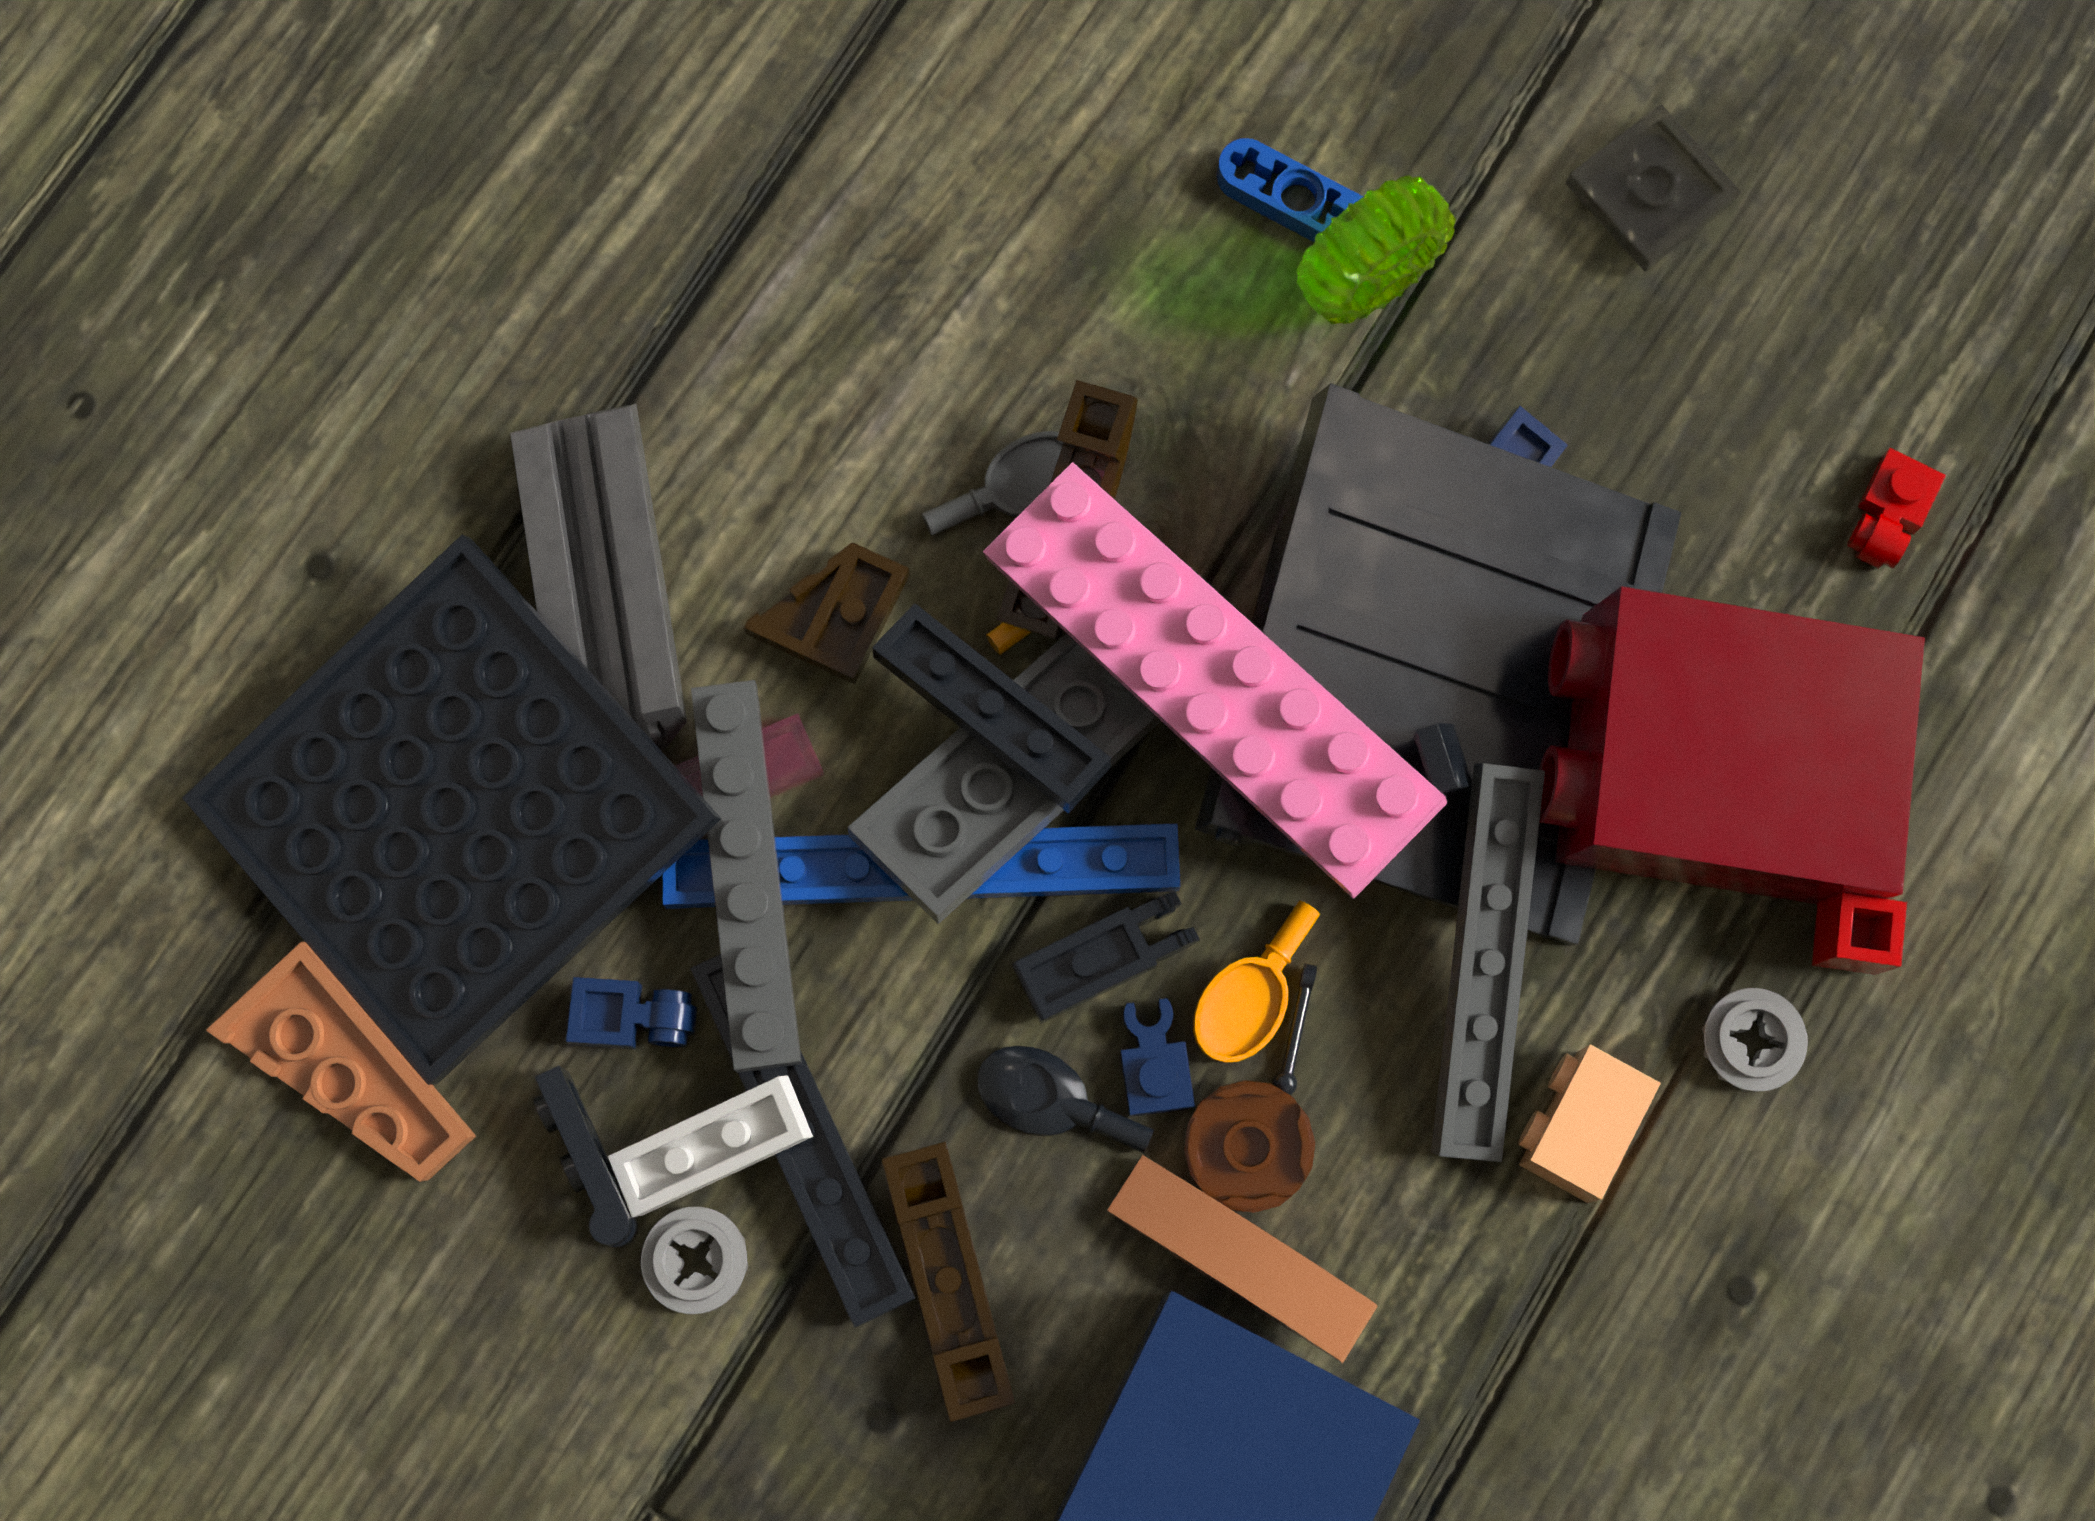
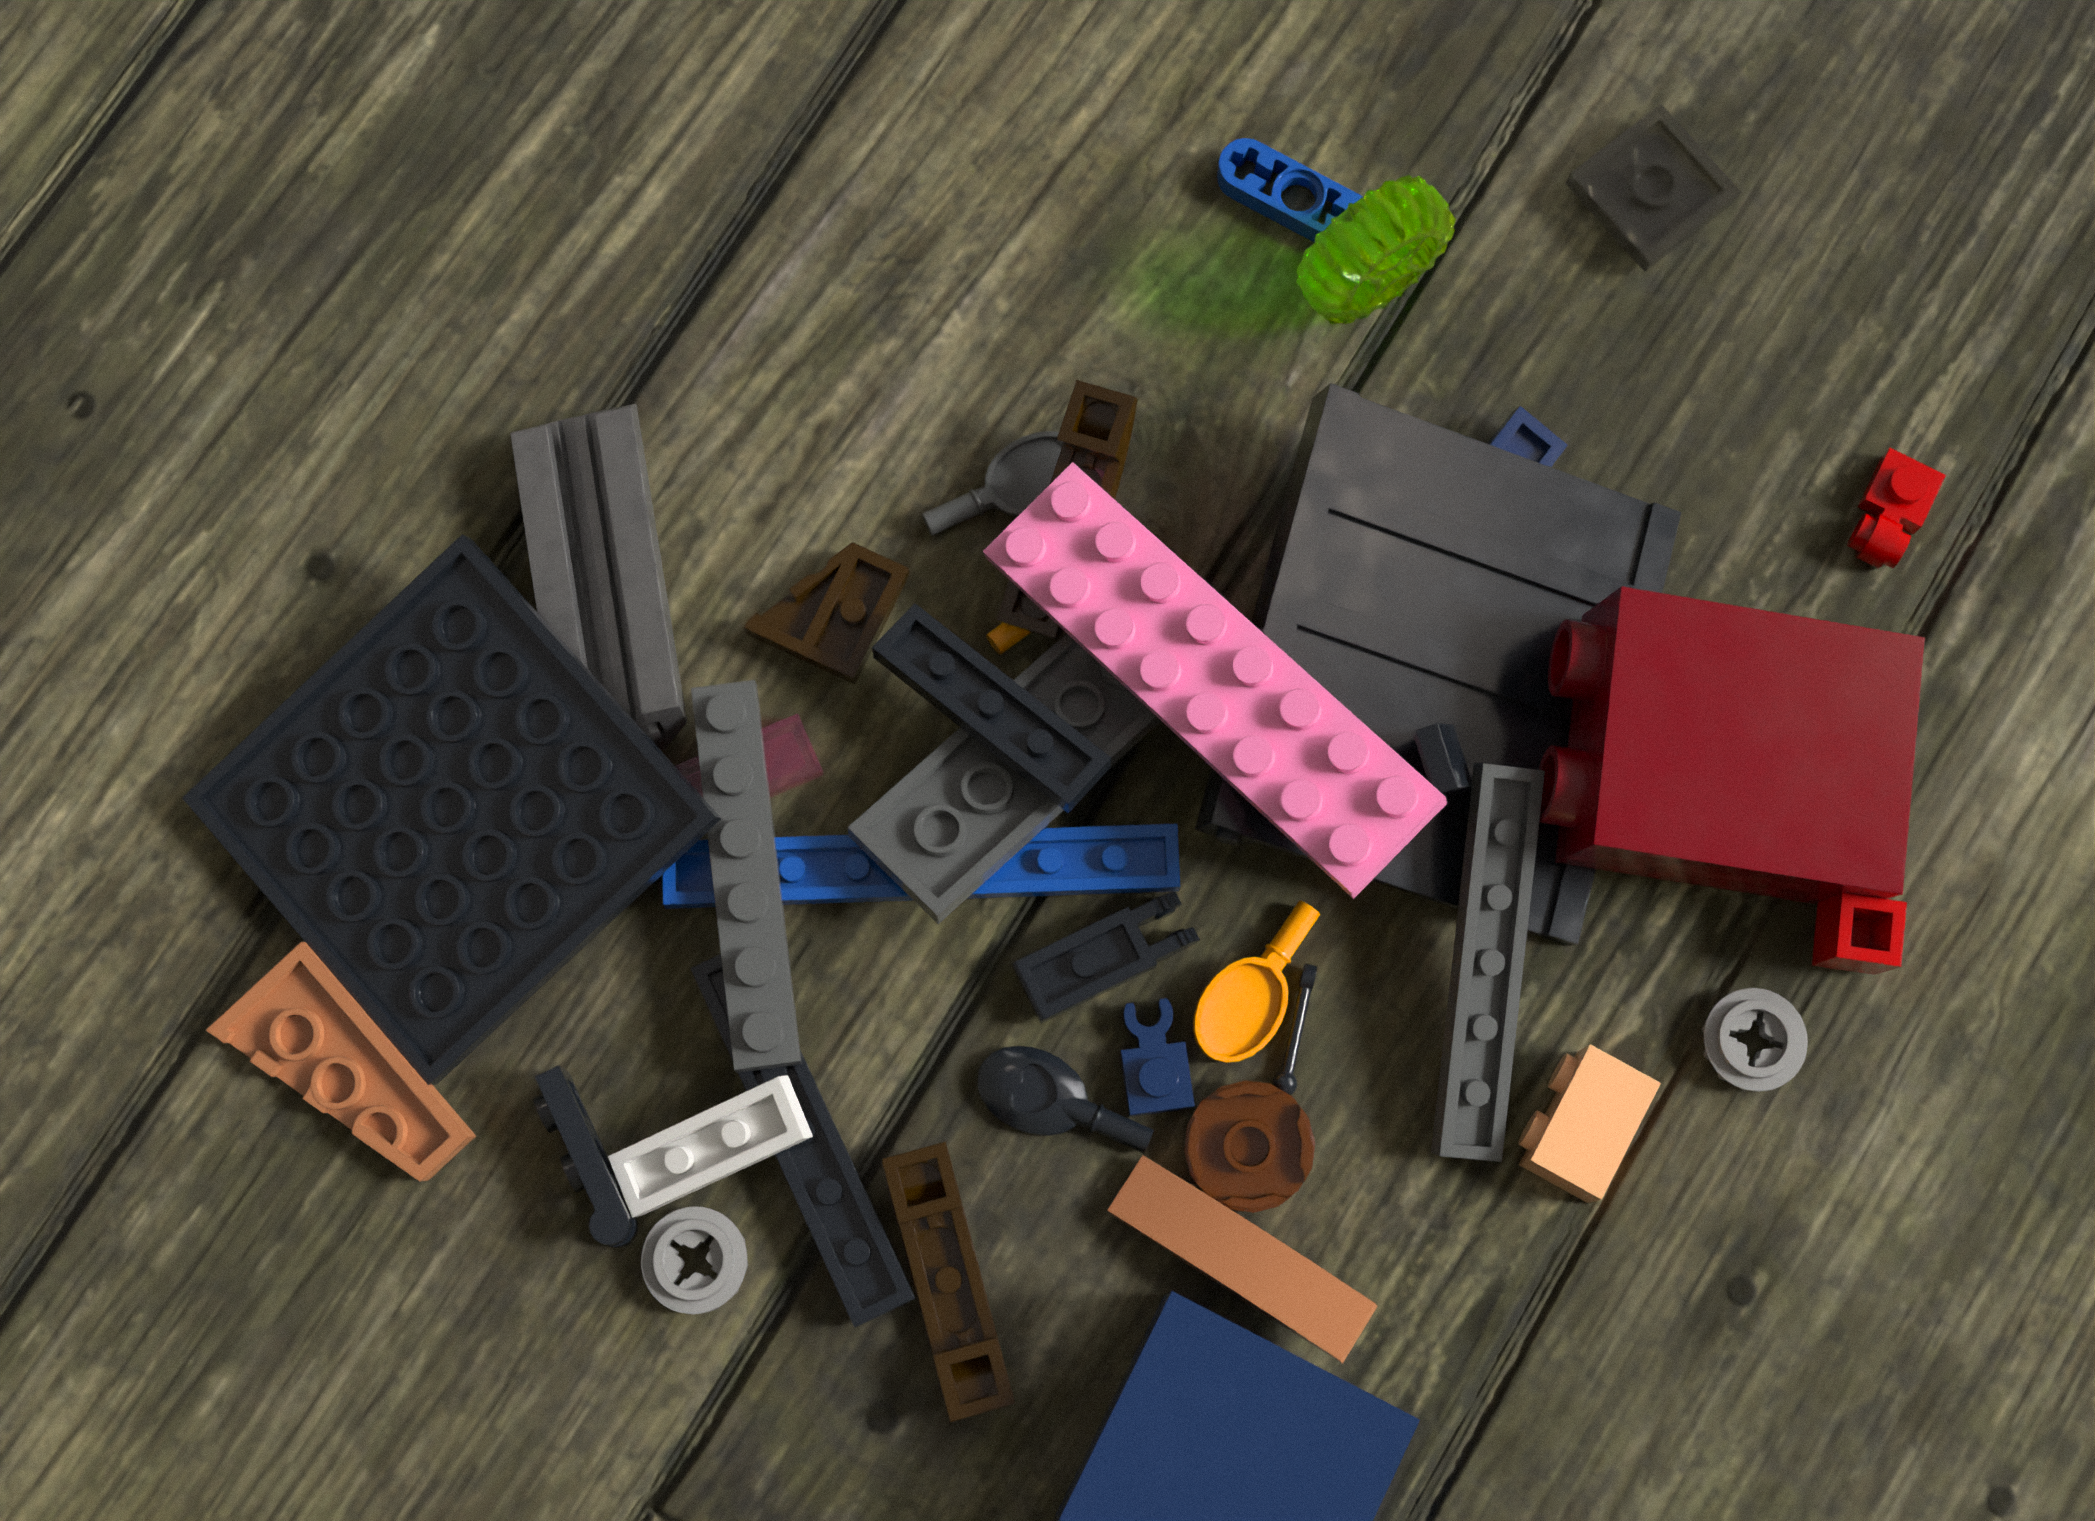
(610, 1011): dark blue plate -> none

